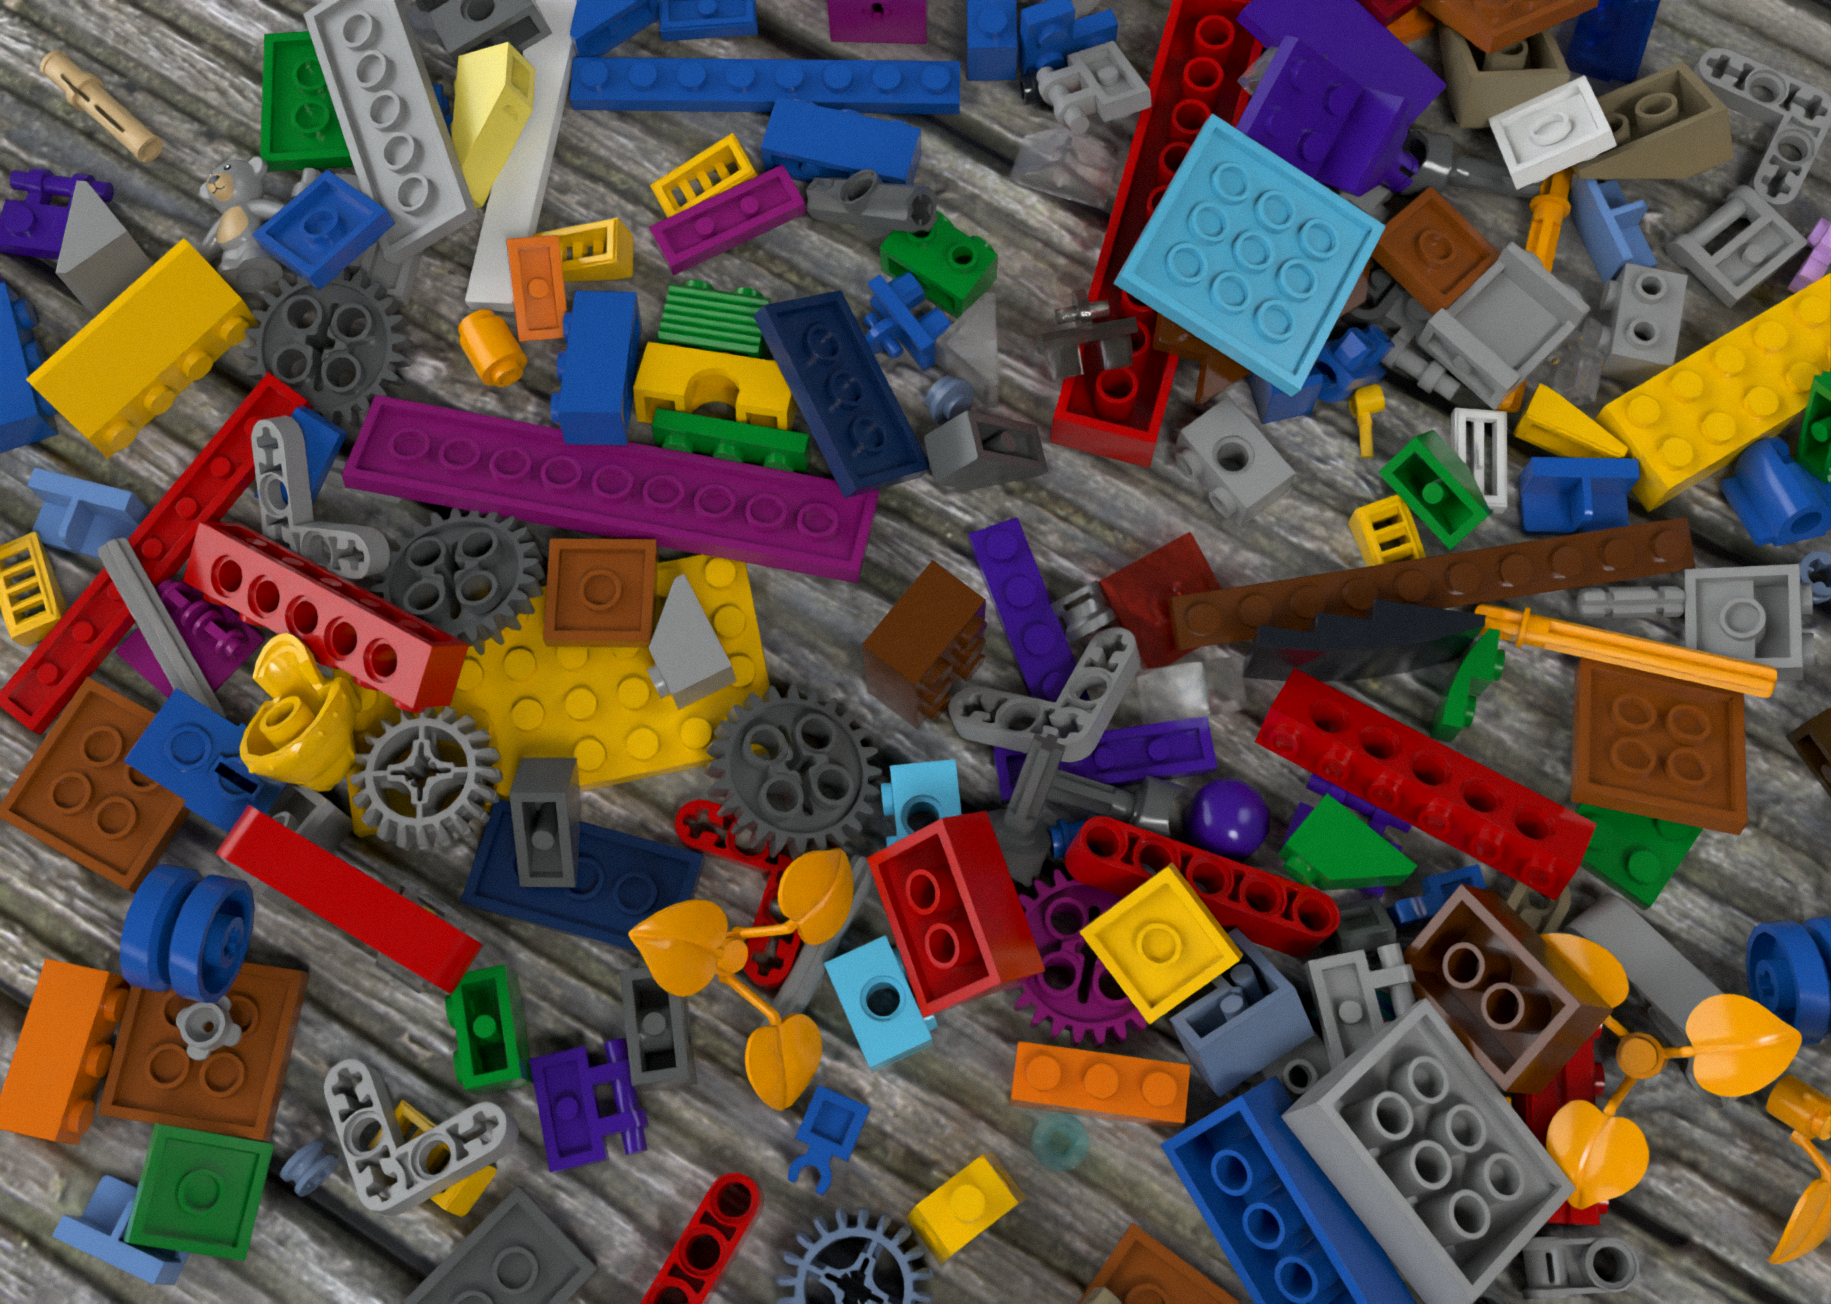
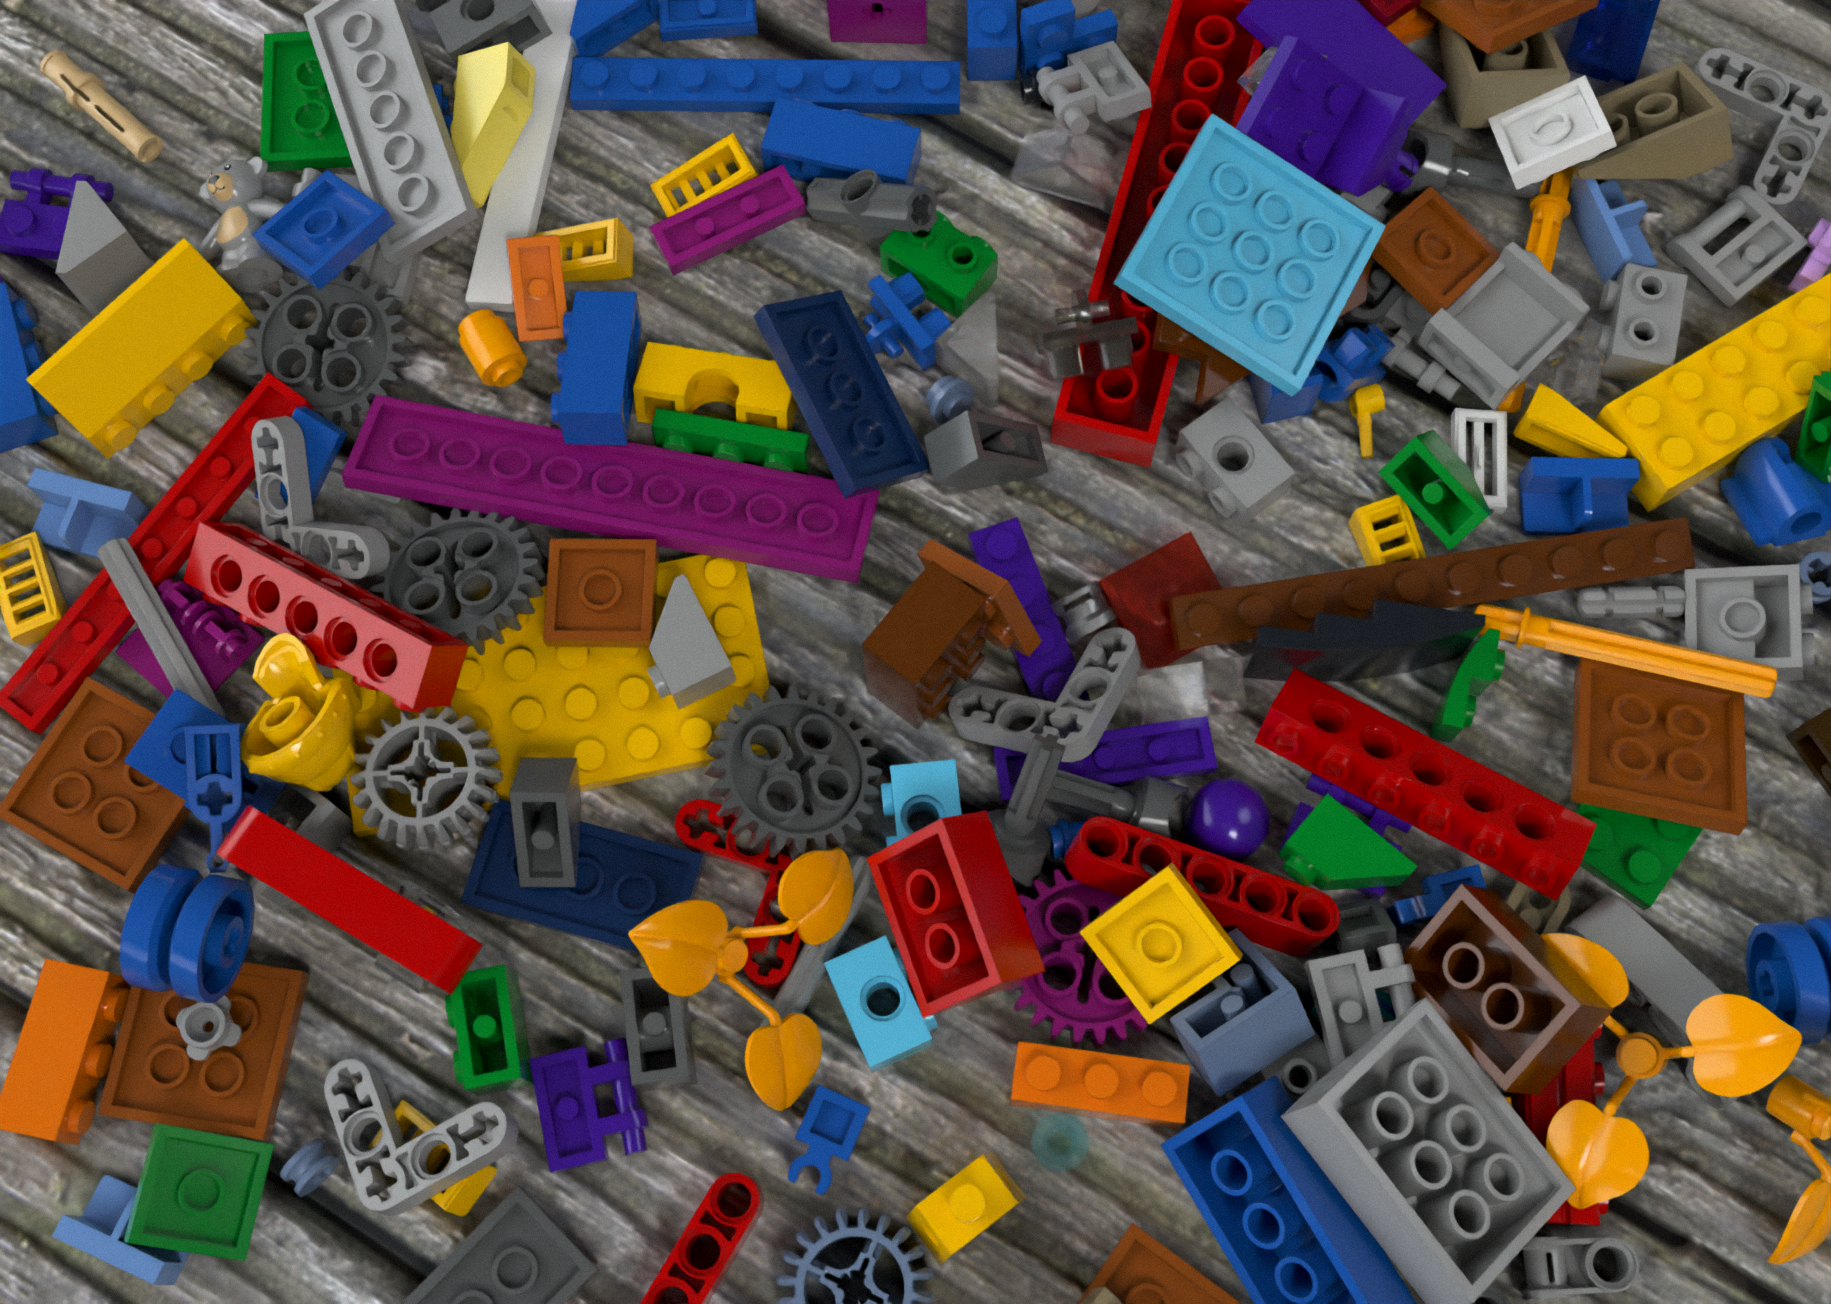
(201, 775): none -> blue piece
(713, 319): green brick -> none
(1004, 614): none -> dark orange plate

